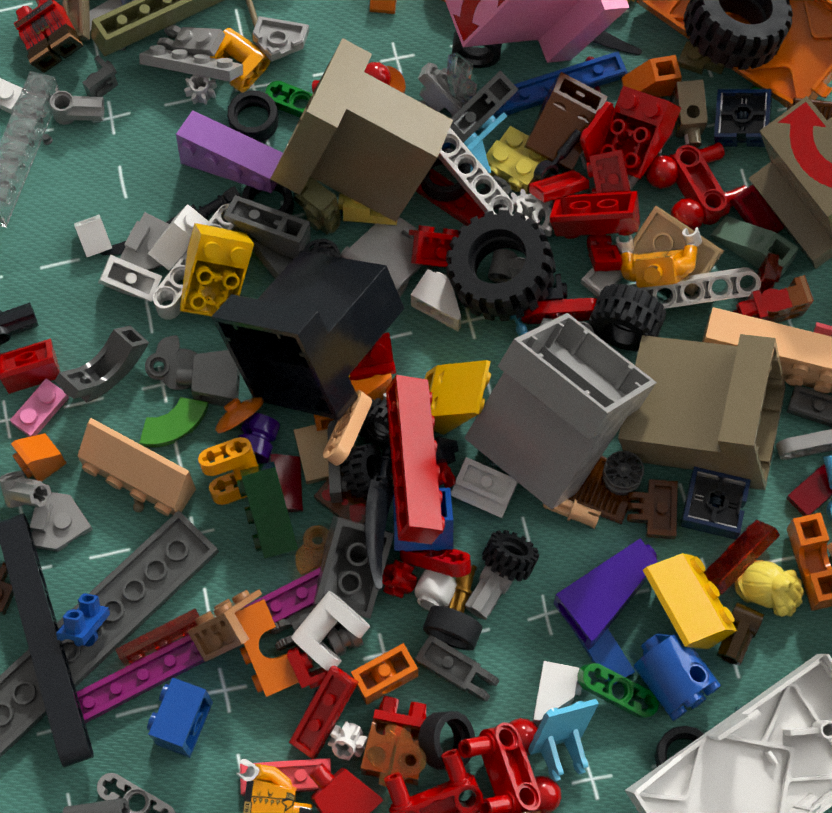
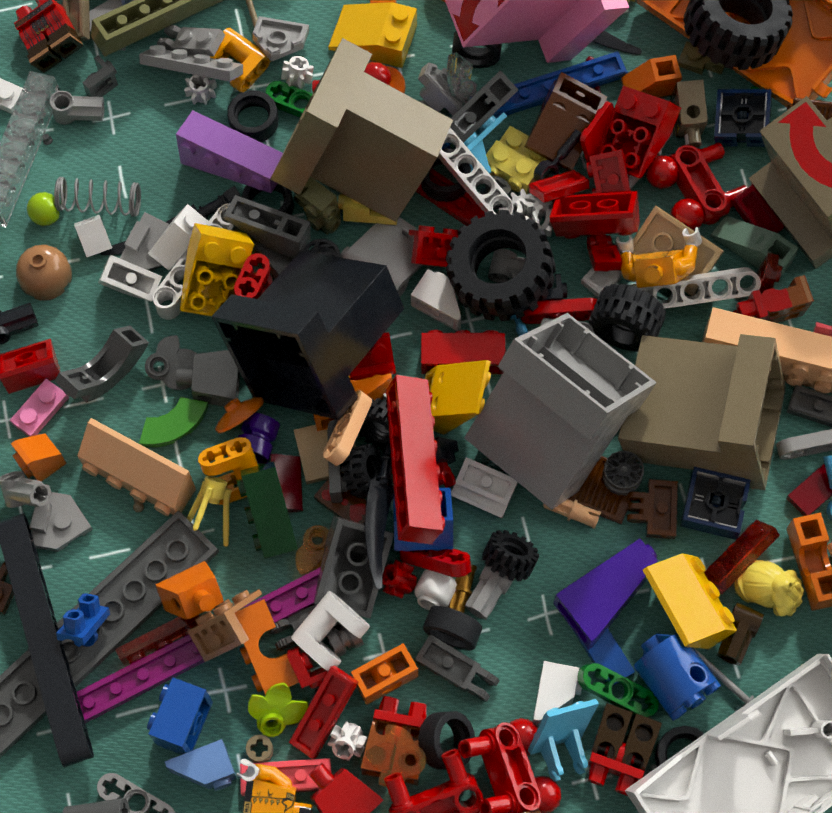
(42, 209): none -> lime piece
(43, 272): none -> medium nougat cylinder
(61, 188): none -> light grey piece
(190, 592): none -> orange torso
(205, 766): none -> medium blue slope
(212, 491): none -> light yellow plant
(250, 283): none -> red connector
(266, 755): none -> dark tan bush
(277, 707): none -> lime plate
(297, 72): none -> white gear
(379, 29): none -> yellow slope
(462, 347): none -> red brick
(620, 758): none -> dark brown hips
(727, 682): none -> light grey axle

